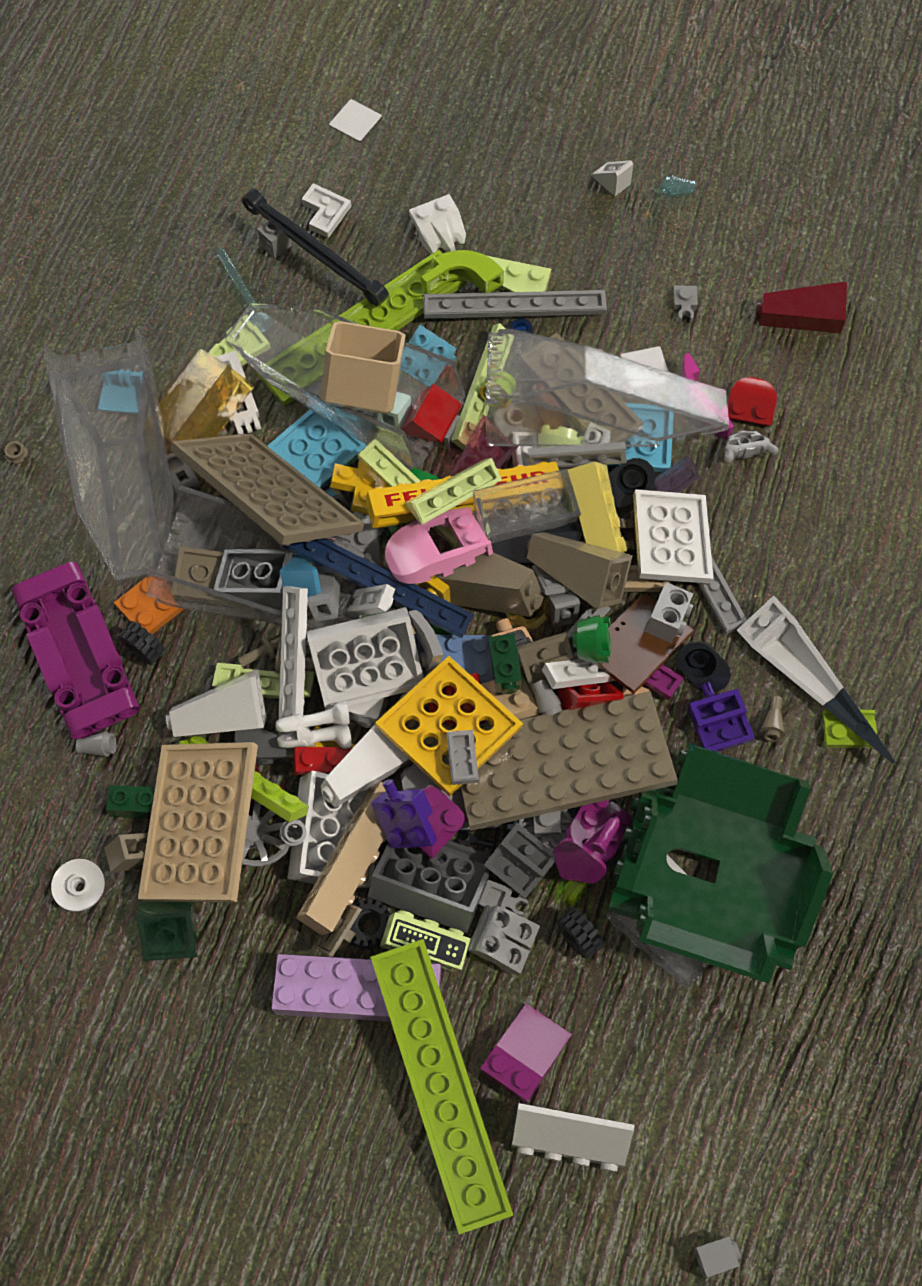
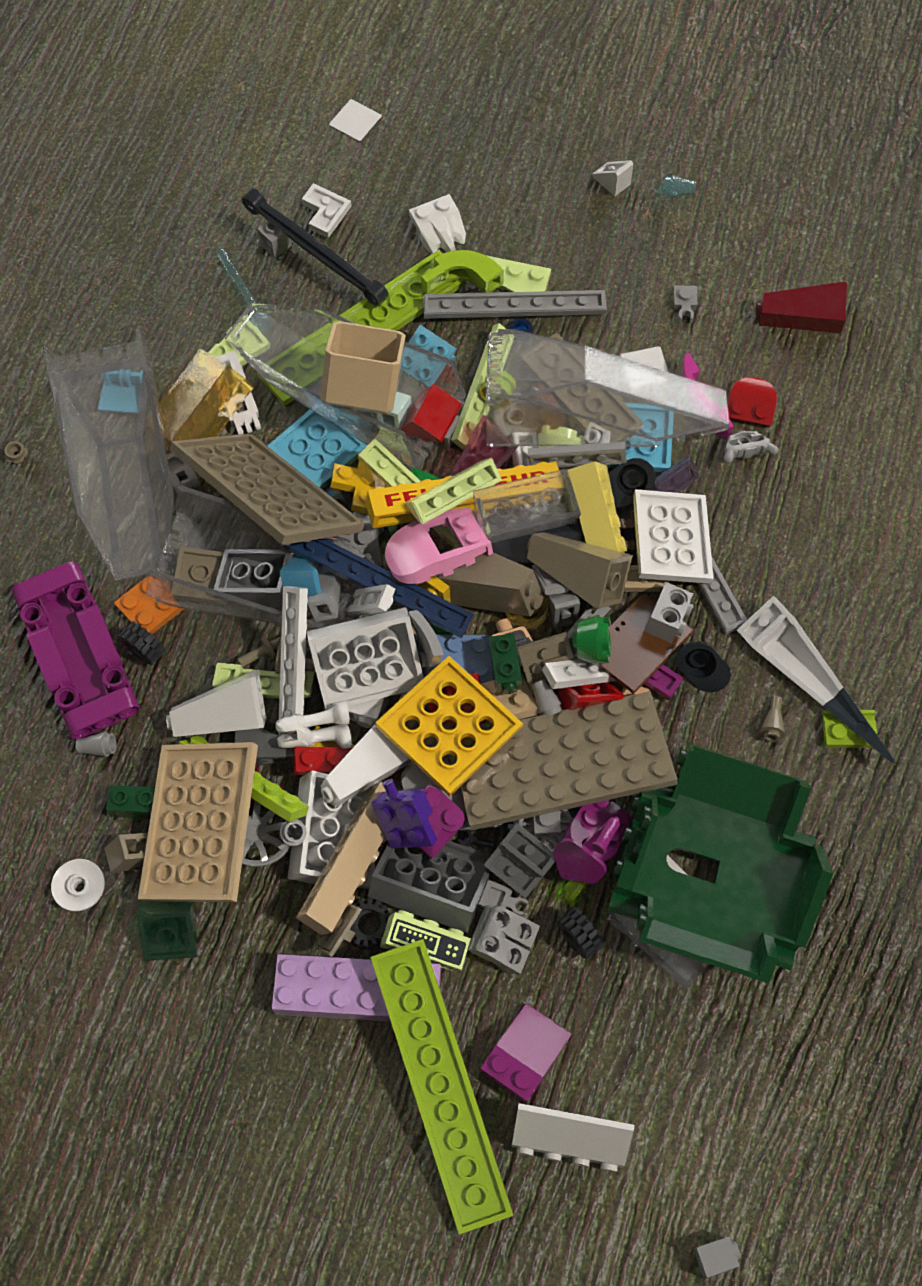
(462, 757): light grey plate -> none
(720, 720): dark purple plate -> none

